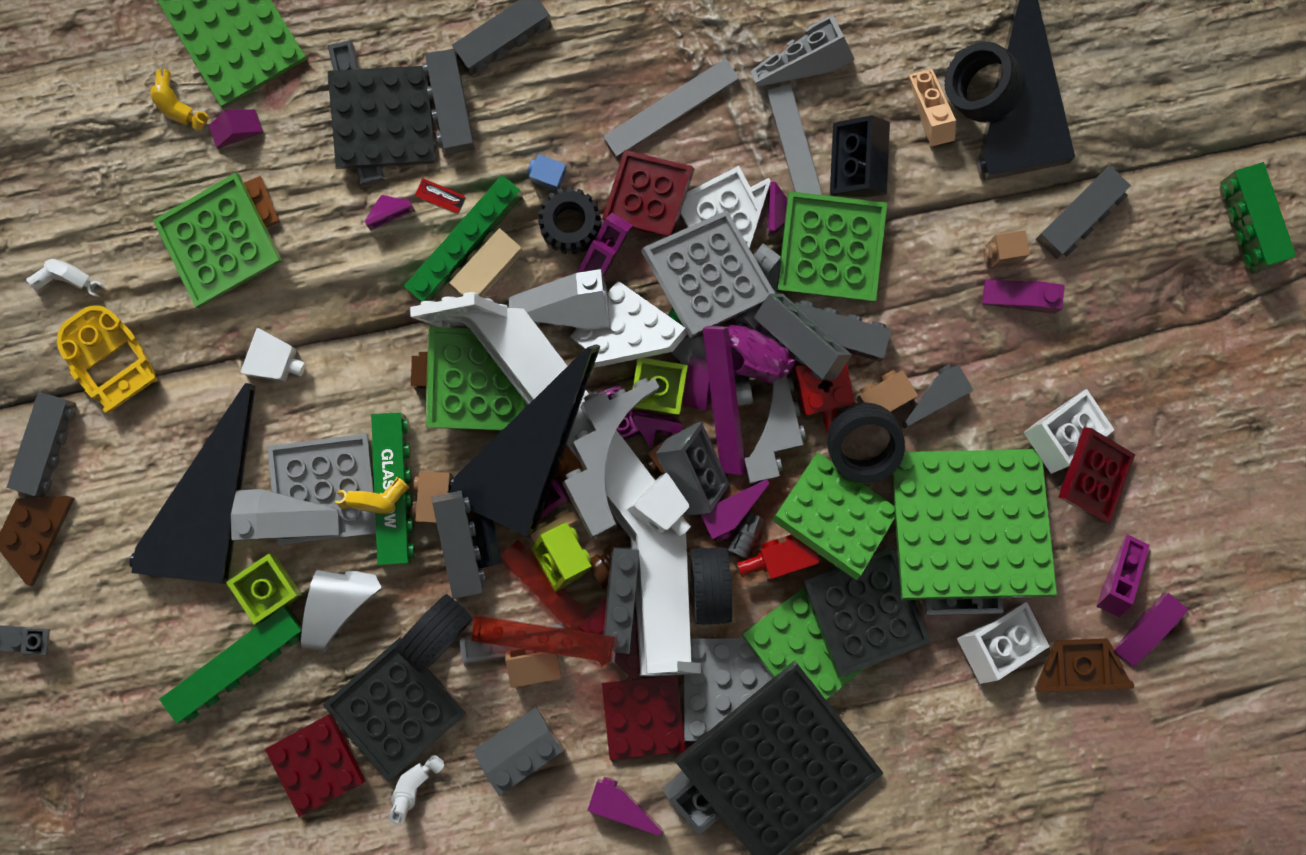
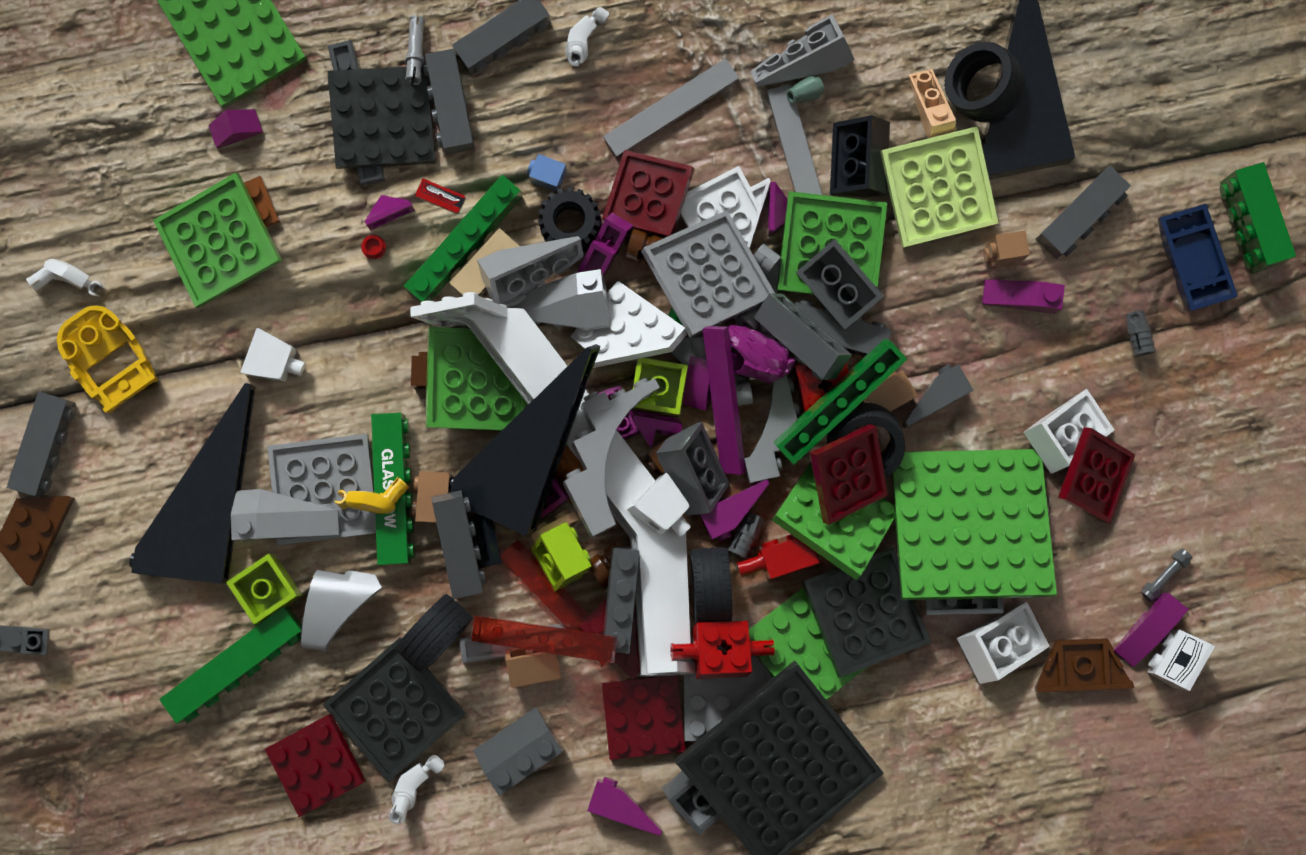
(170, 106): yellow arm -> none
(373, 247): none -> red plate
(414, 57): none -> light grey pin
(518, 270): none -> light grey wedge
(578, 36): none -> white arm
(637, 242): none -> reddish brown wheel
(732, 637): none -> red brick
(805, 90): none -> sand green cone
(840, 284): none -> dark grey slope
(840, 400): none -> green brick
(849, 474): none -> dark red plate
(939, 186): none -> yellowish green plate
(1124, 577): magenta slope -> none
(1140, 334): none -> dark grey hinge
(1180, 559): none -> dark grey bar
(1180, 659): none -> white slope
(1196, 258): none -> dark blue slope

